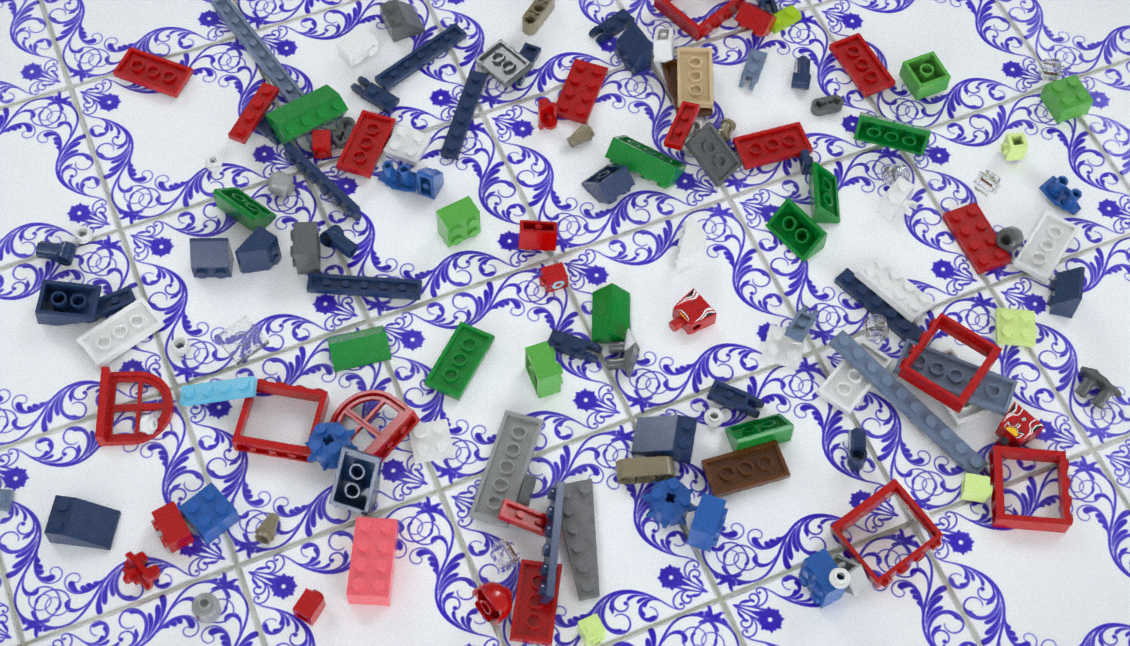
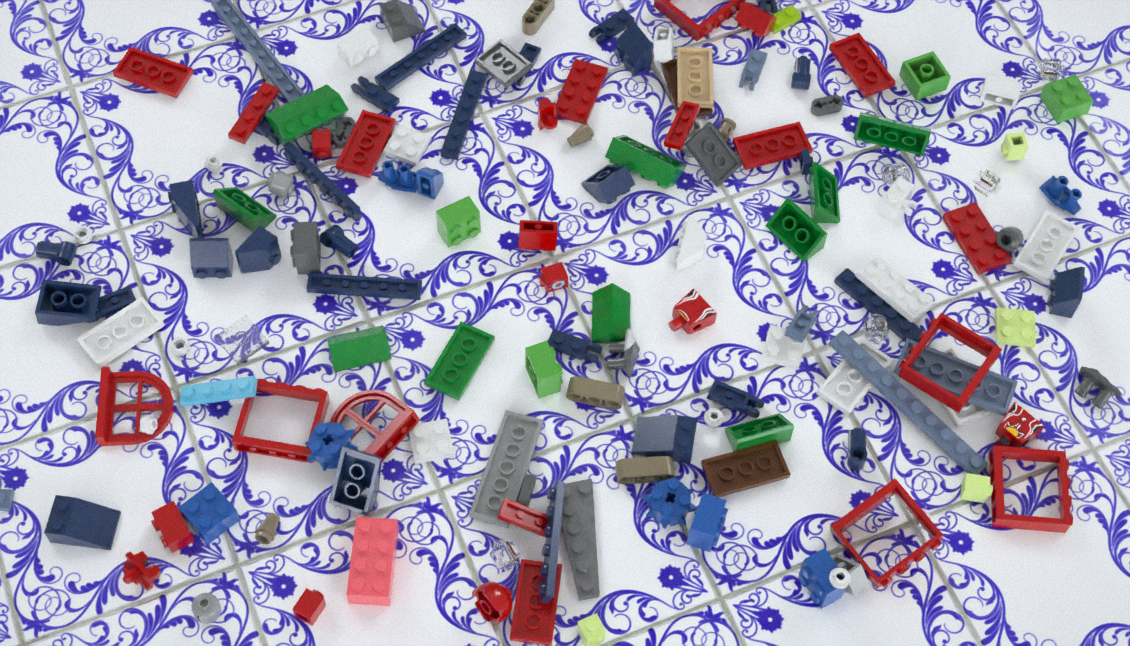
(186, 206): none -> dark blue slope
(595, 392): none -> dark tan beam
(1000, 91): none -> white brick

